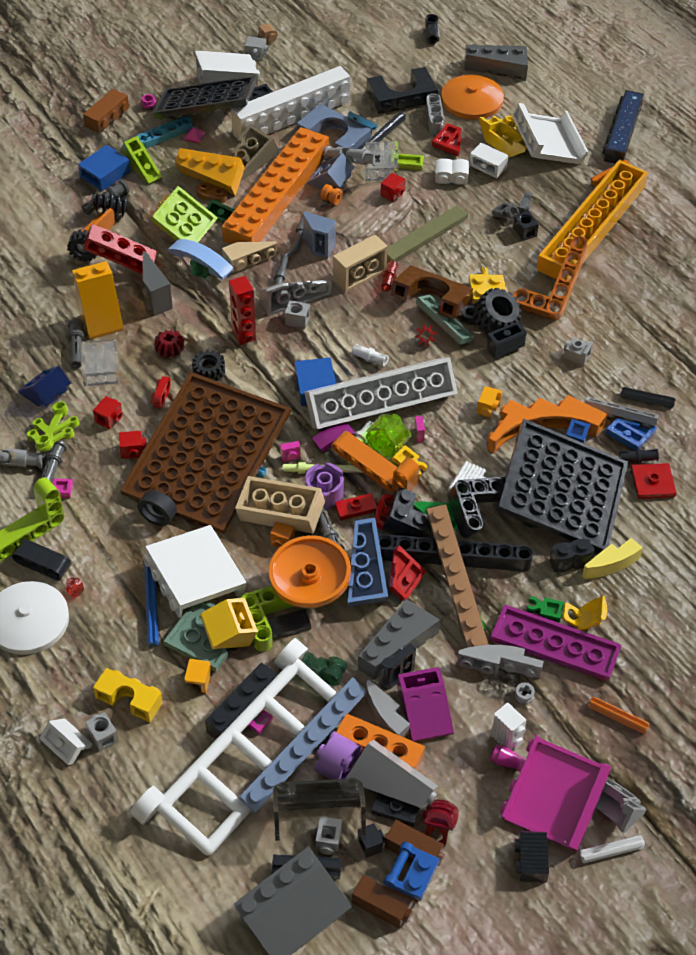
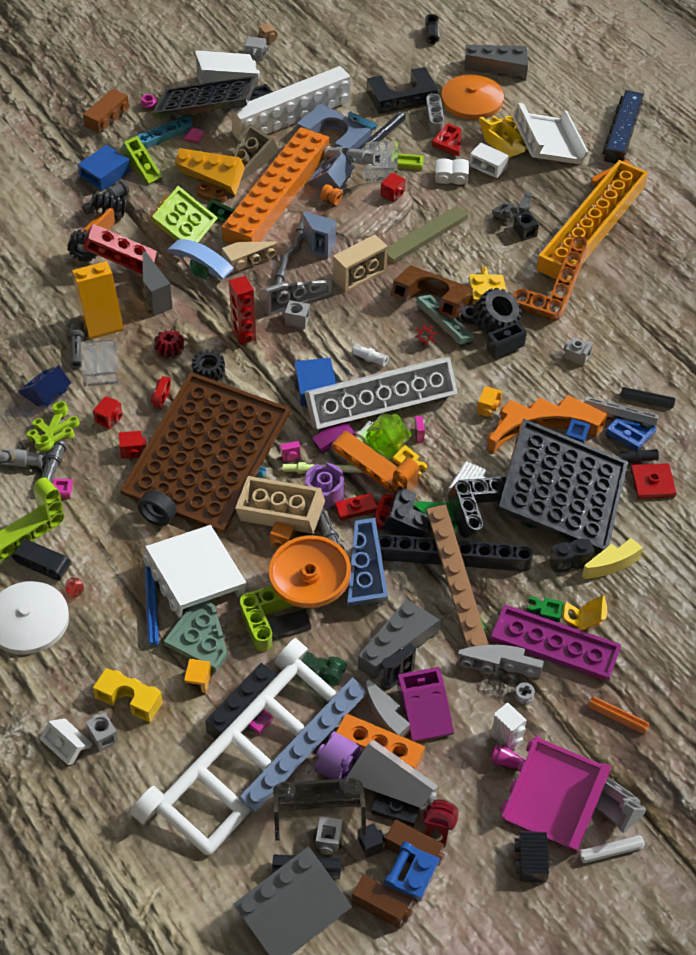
(229, 624): yellow slope -> none
(389, 275): clear red pin -> none
(404, 574): red wing -> none

